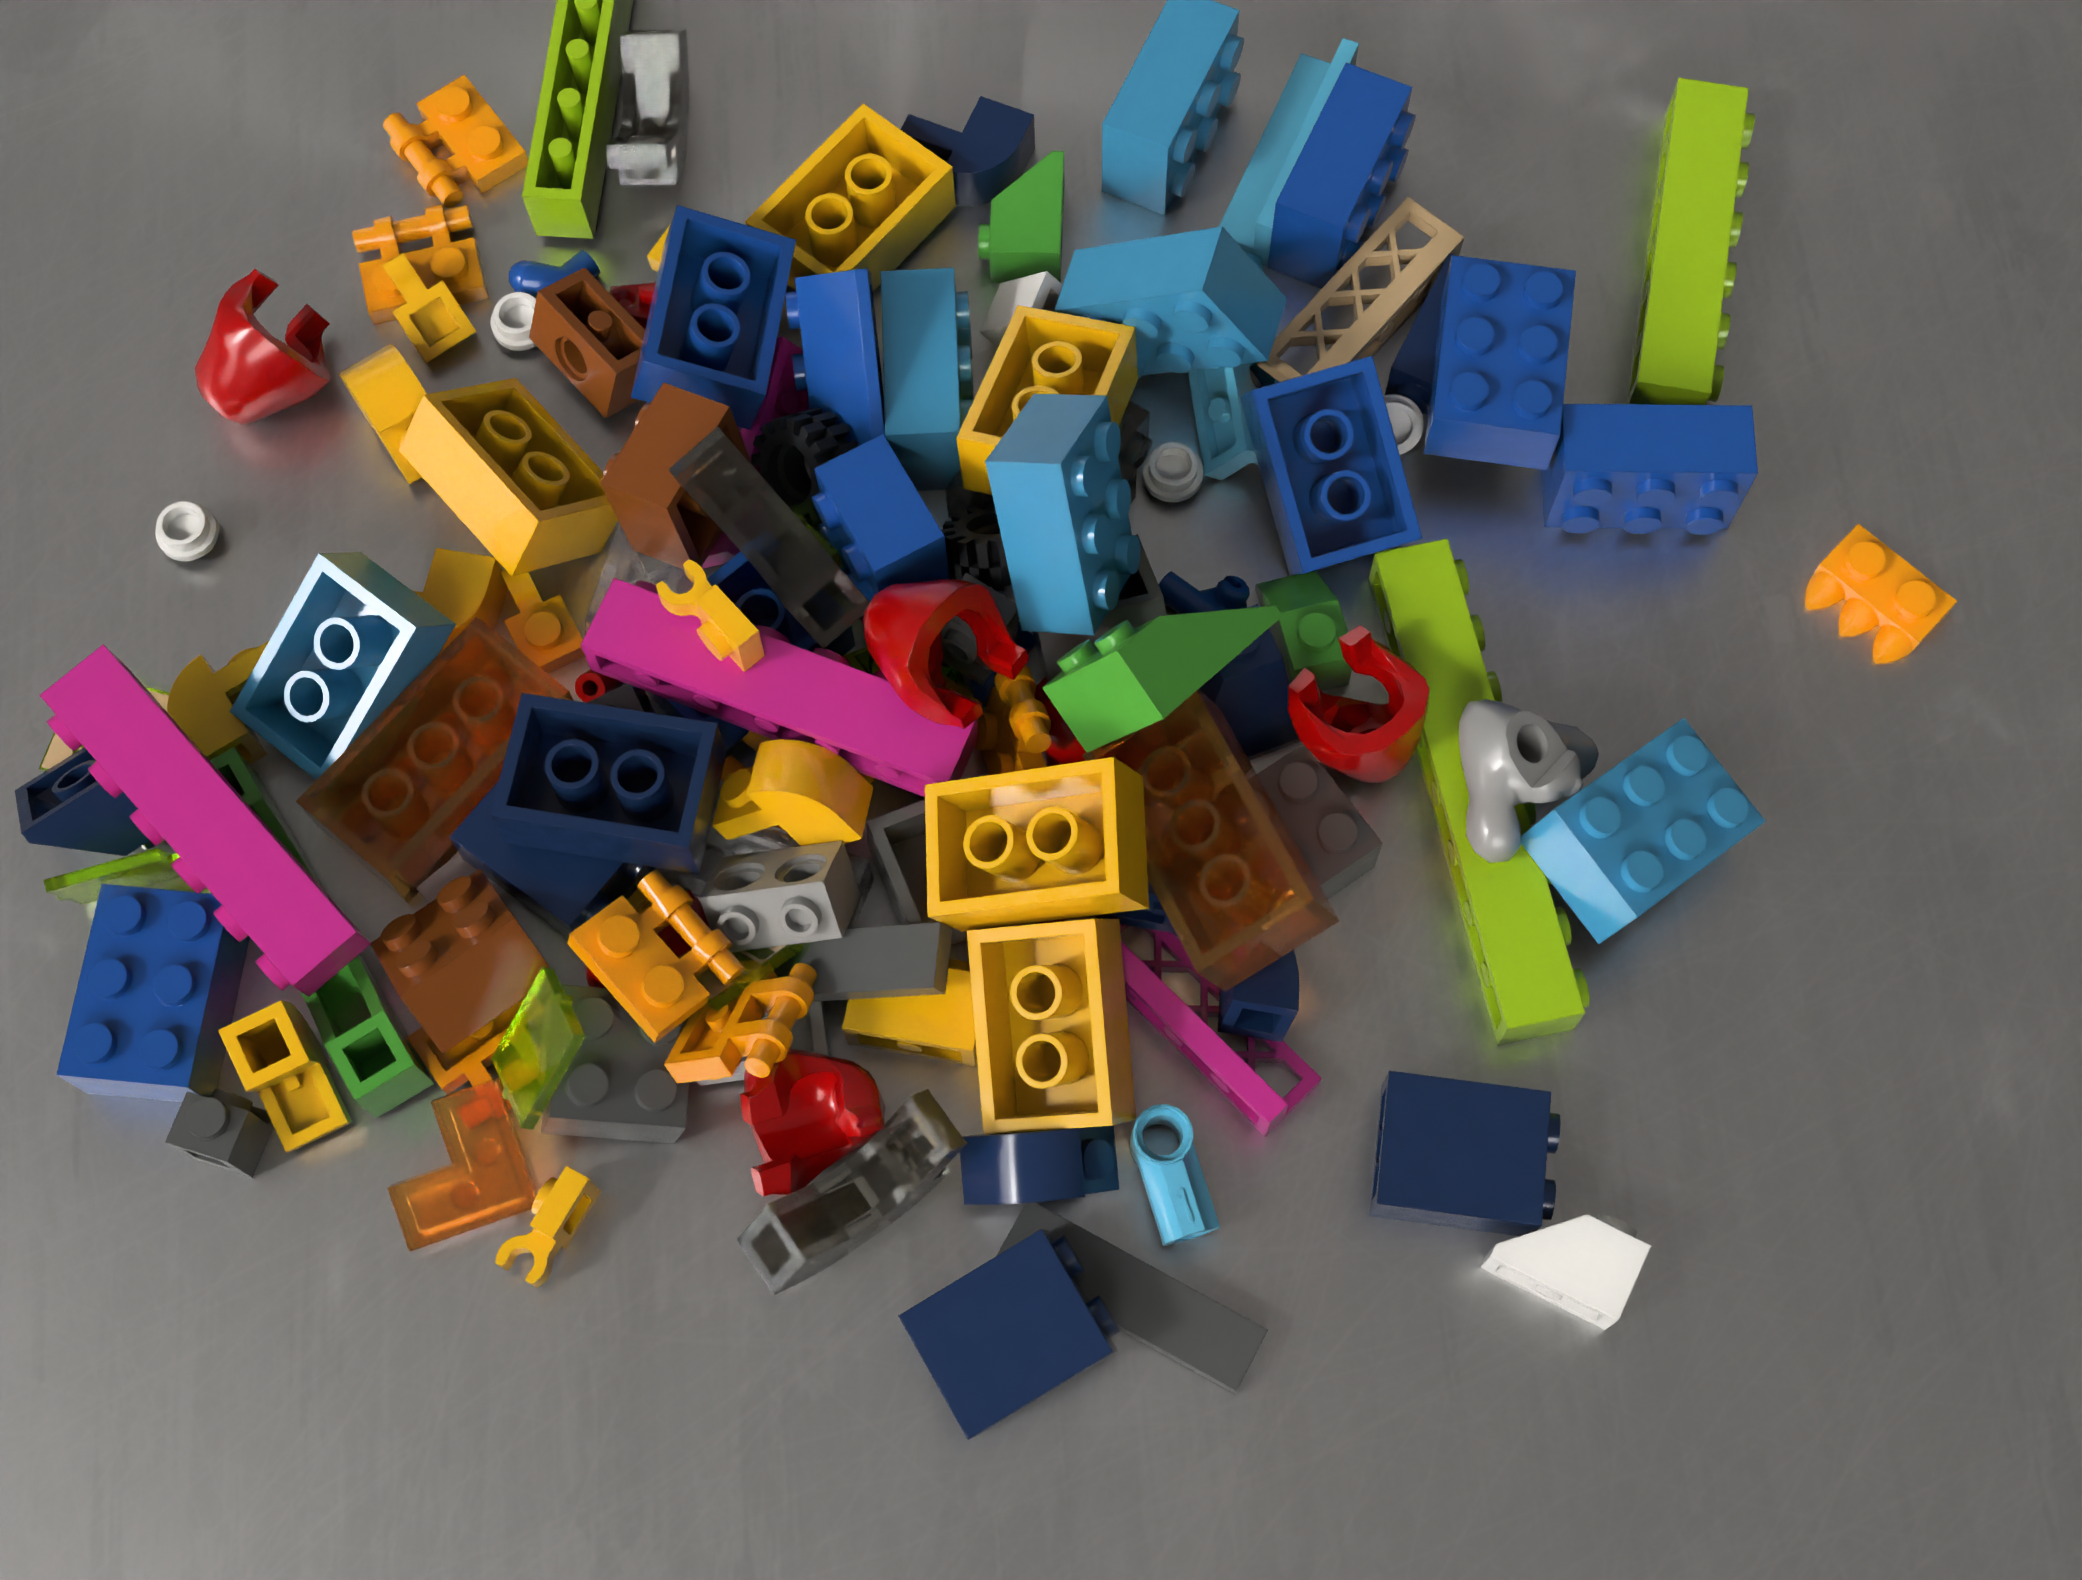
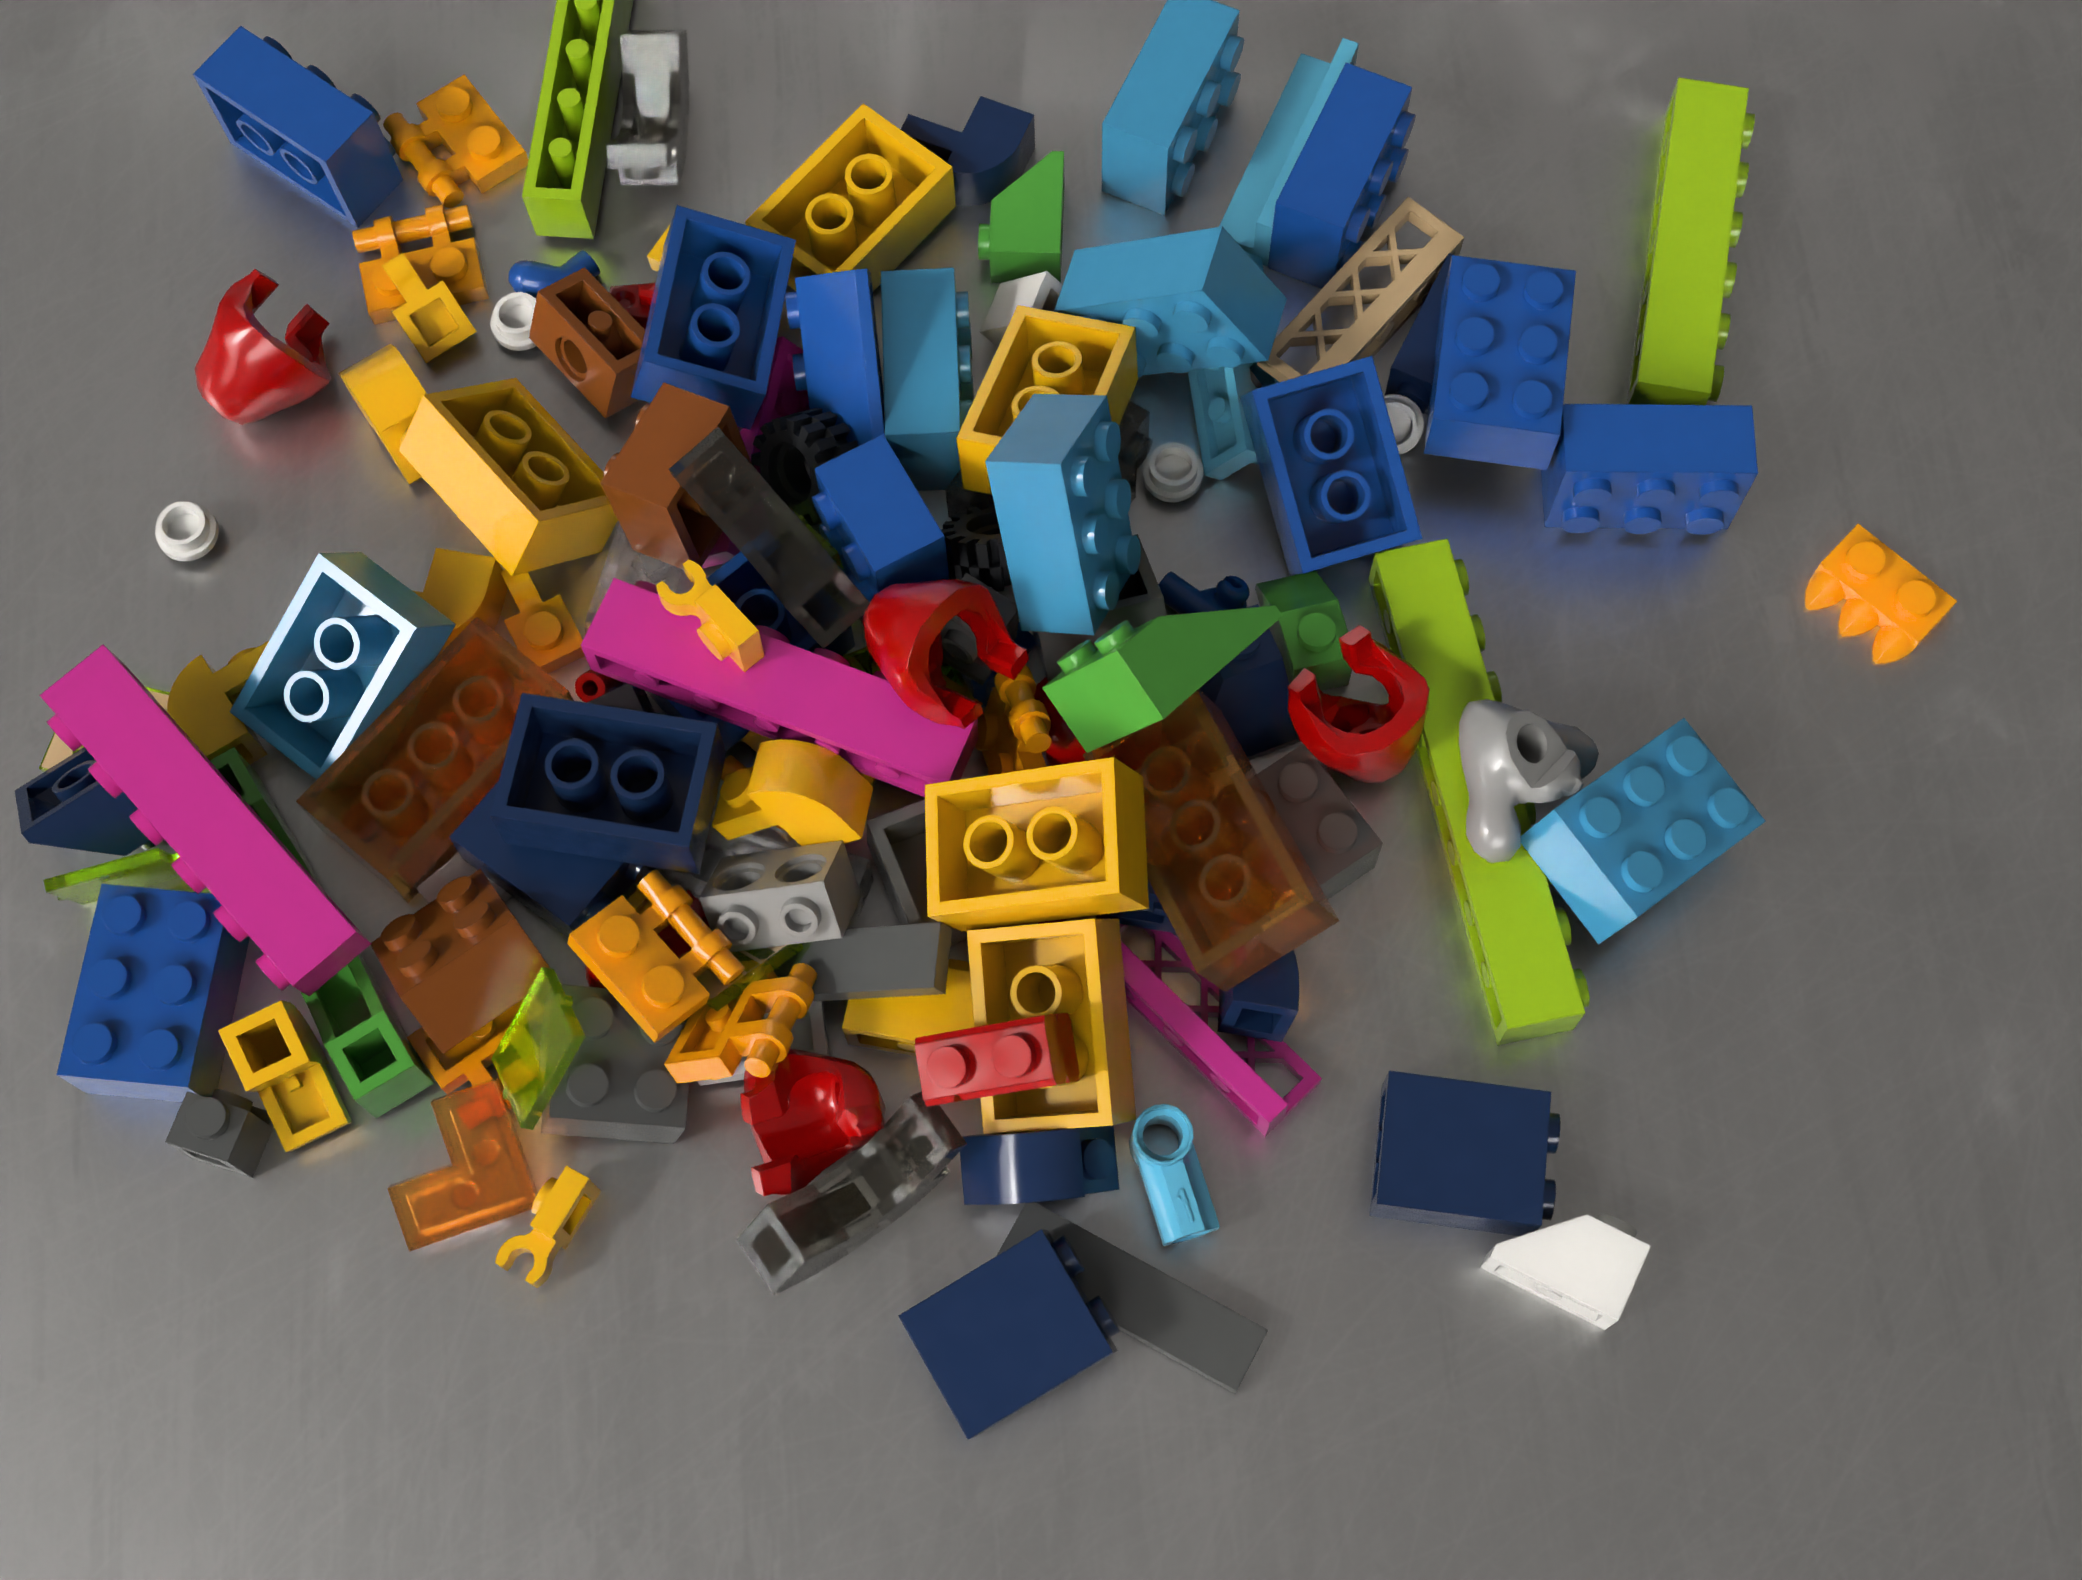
(300, 125): none -> blue brick
(997, 1059): none -> brick

